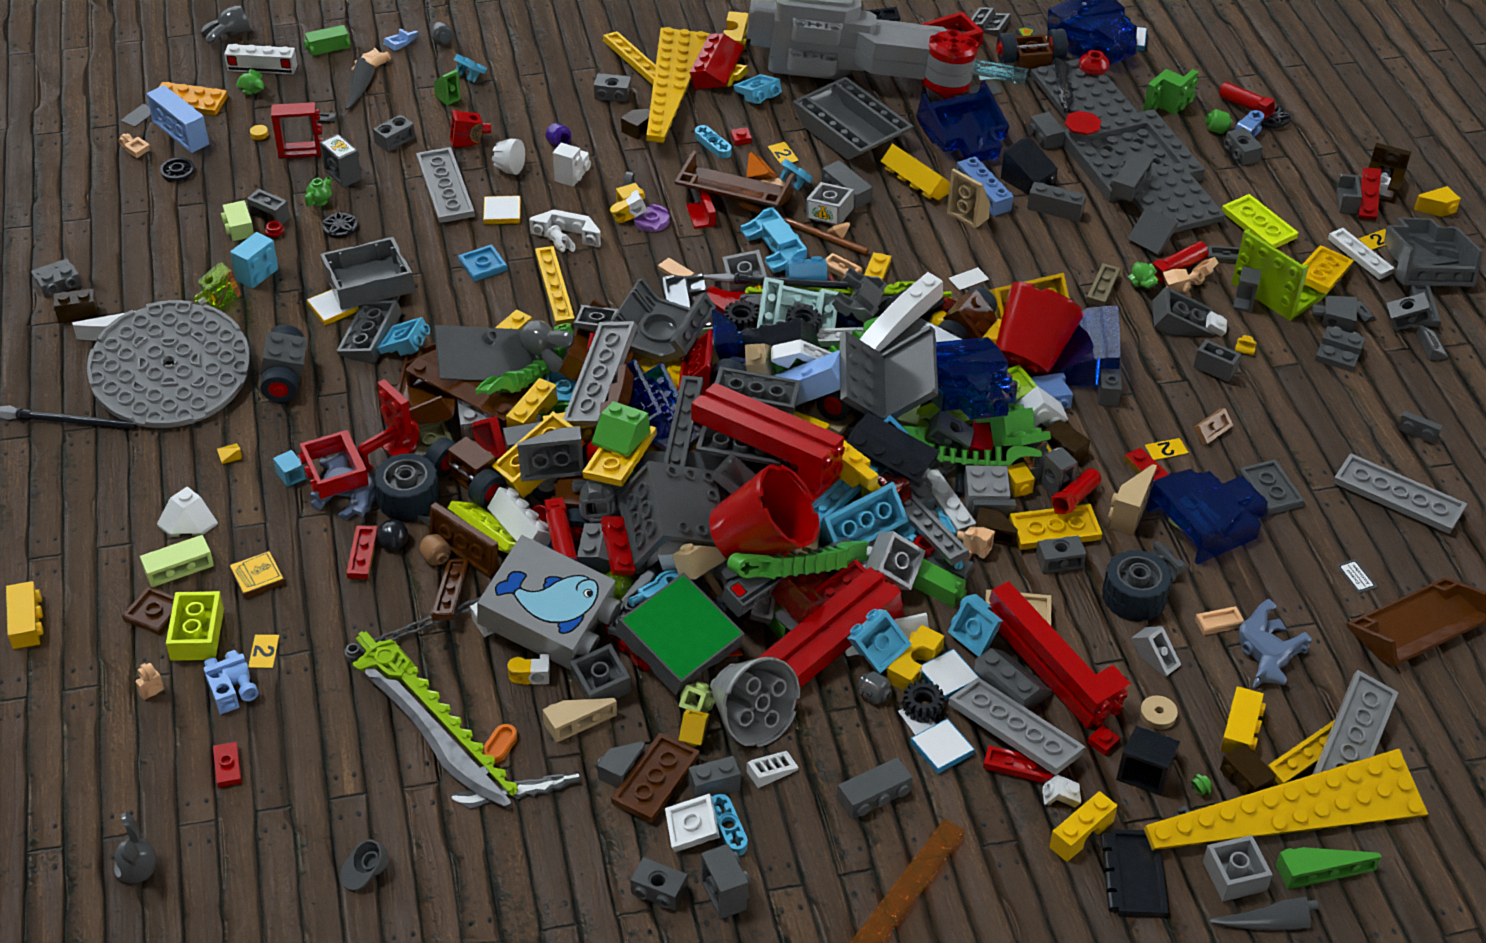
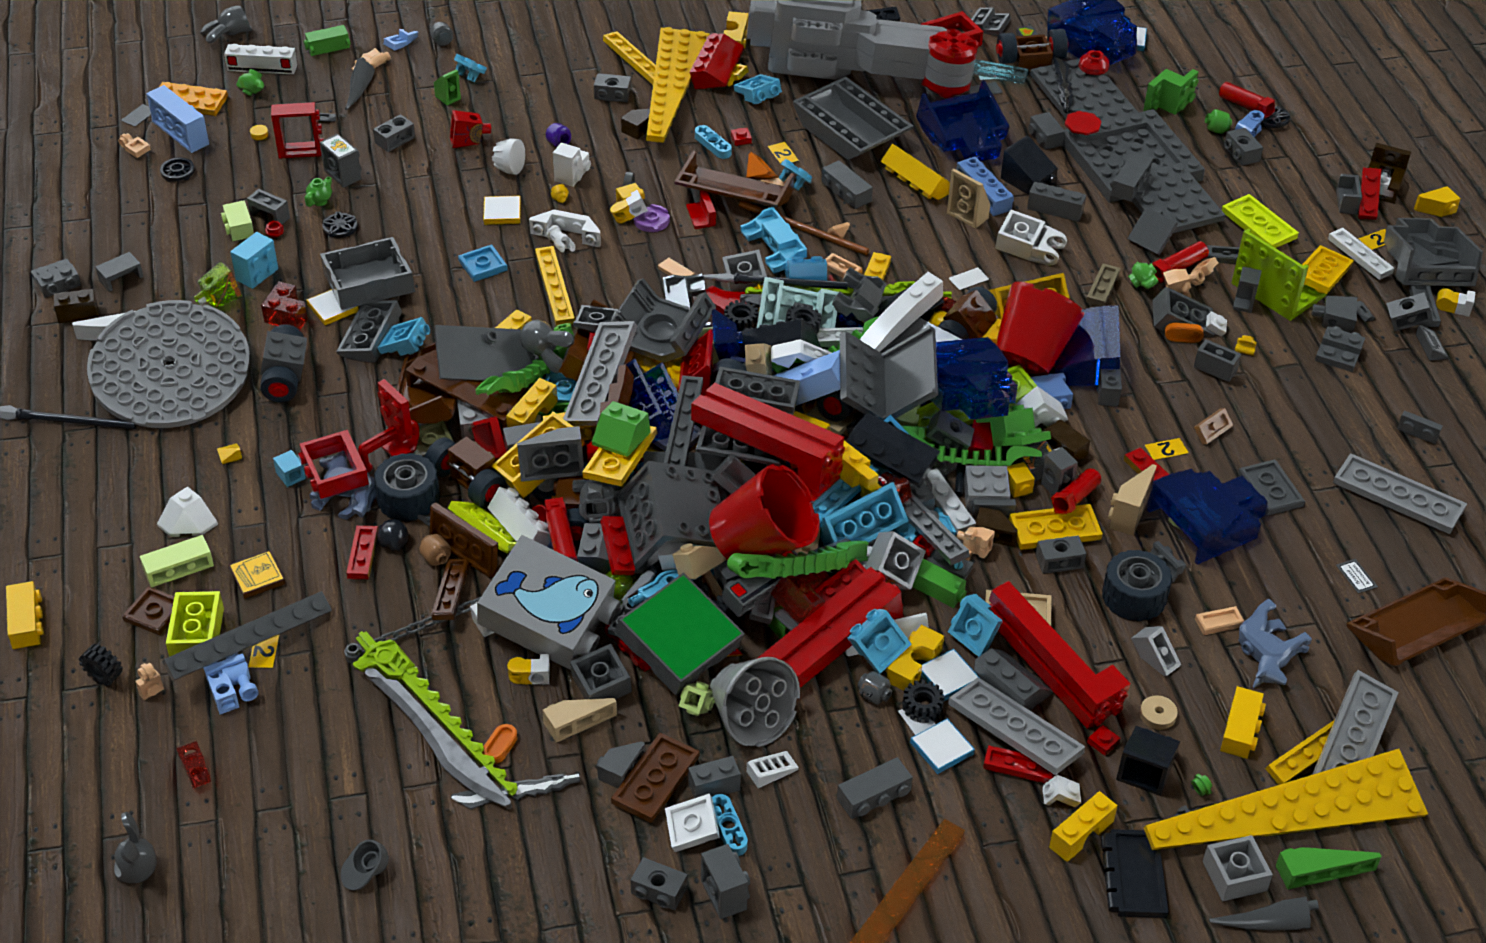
(100, 664): none -> black tyre
(117, 268): none -> panel
(194, 764): none -> clear red leg
(227, 764): red plate -> none
(246, 636): none -> dark grey plate
(283, 307): none -> clear red brick
(445, 185): light grey plate -> none
(559, 193): none -> yellow plate
(693, 727): yellow brick -> none
(829, 203): light grey brick -> none
(1029, 238): none -> white brick
(1184, 332): none -> orange tile
(1247, 770): dark brown brick -> none
(1455, 302): none -> leg

